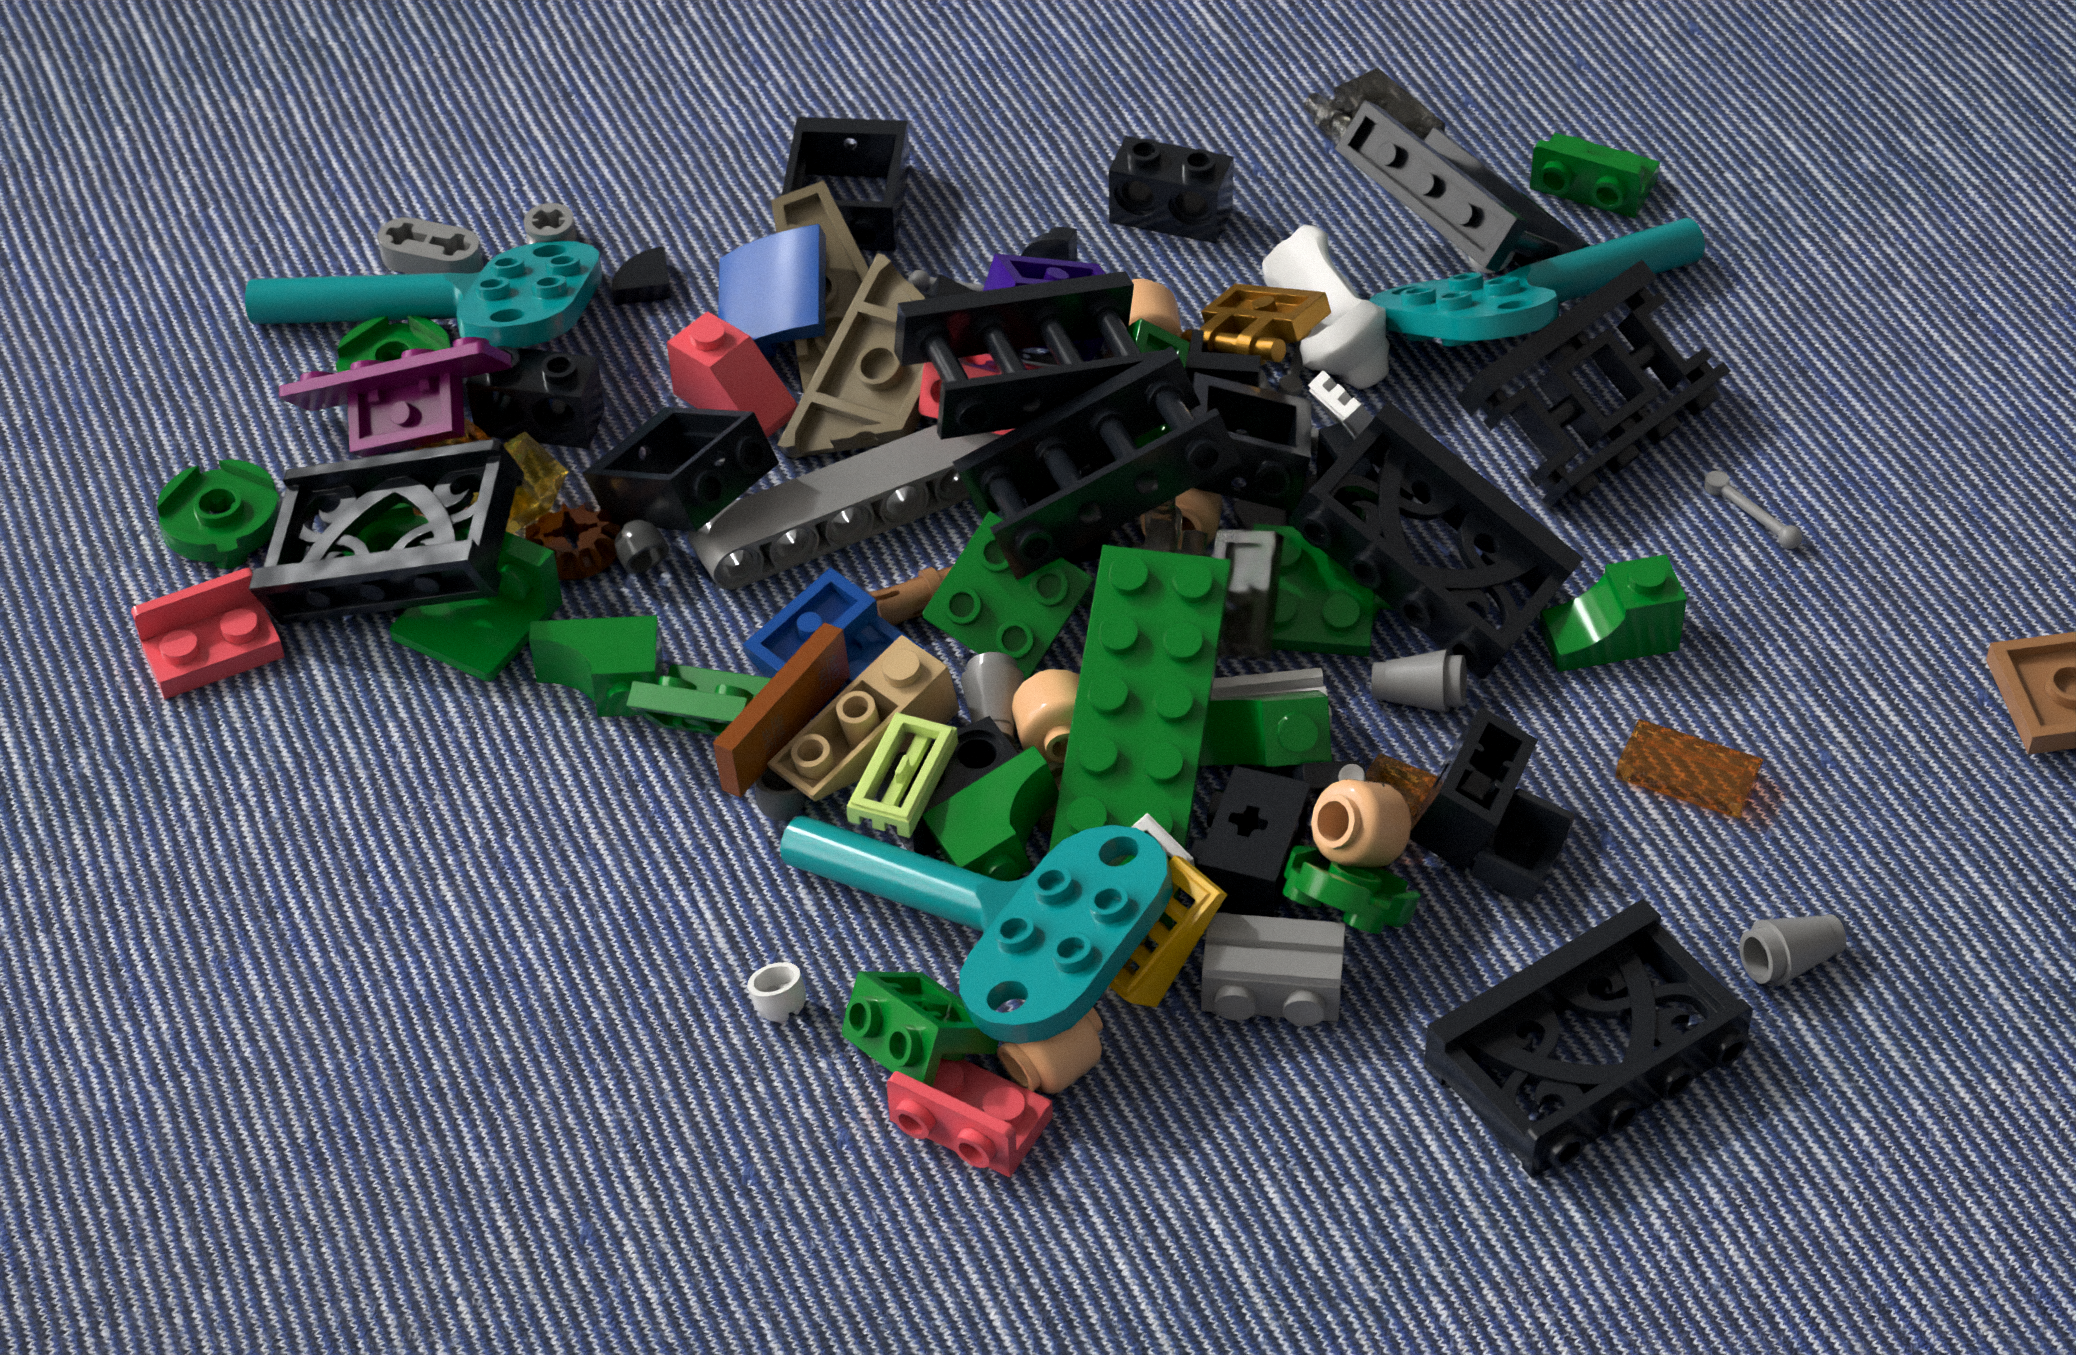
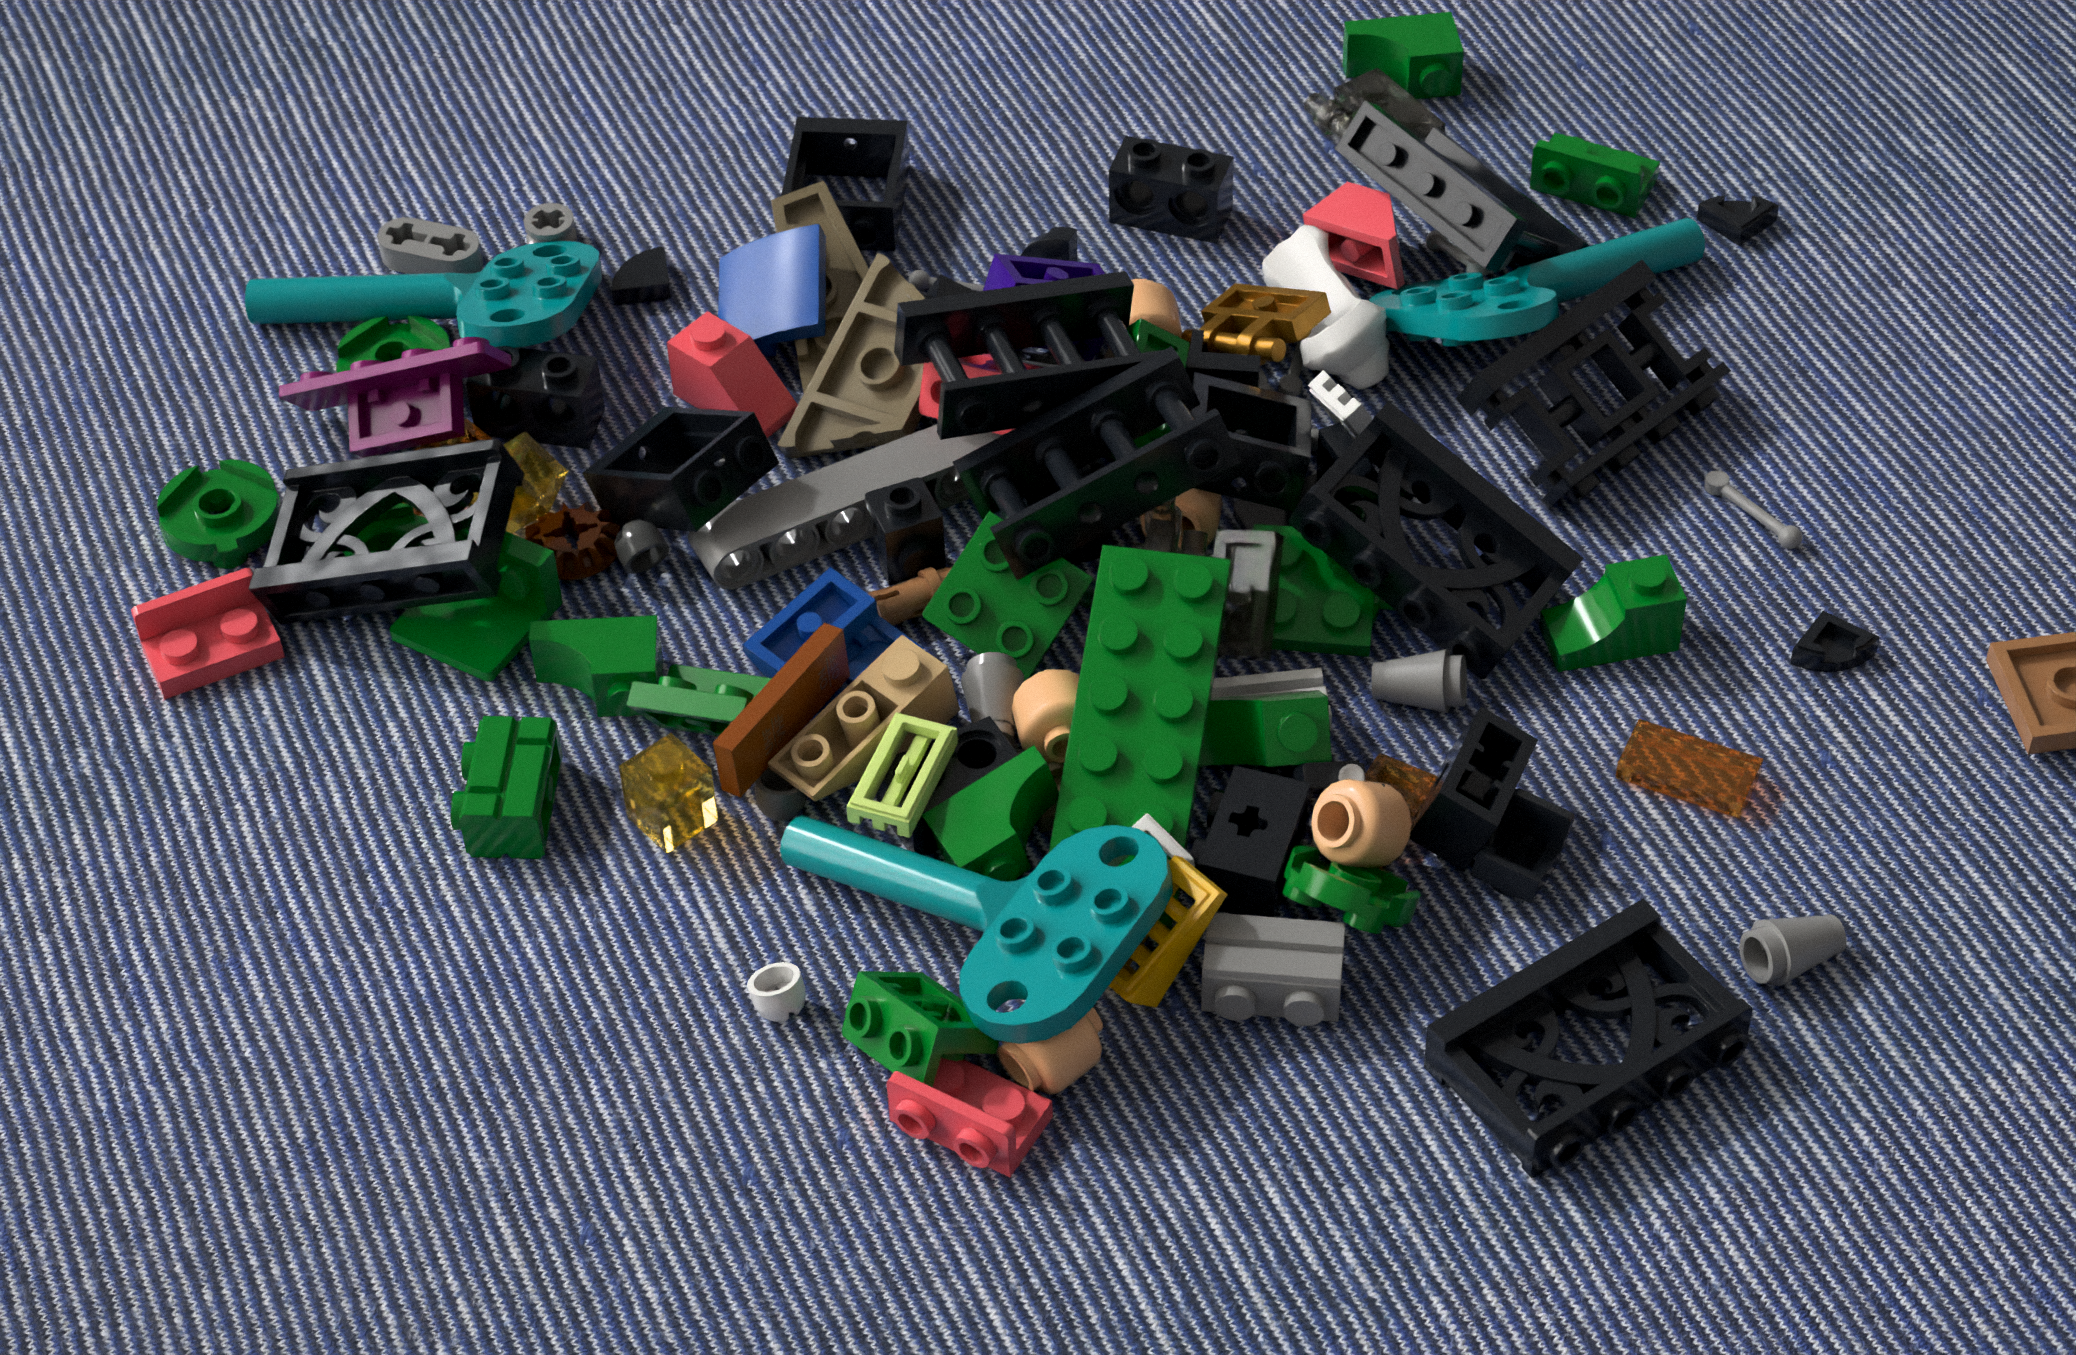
(509, 787): none -> green brick
(668, 793): none -> clear yellow brick
(907, 529): none -> black bracket
(1360, 233): none -> coral slope
(1413, 50): none -> green arch
(1437, 242): none -> light grey hinge
(1737, 219): none -> black tile
(1833, 645): none -> black tile

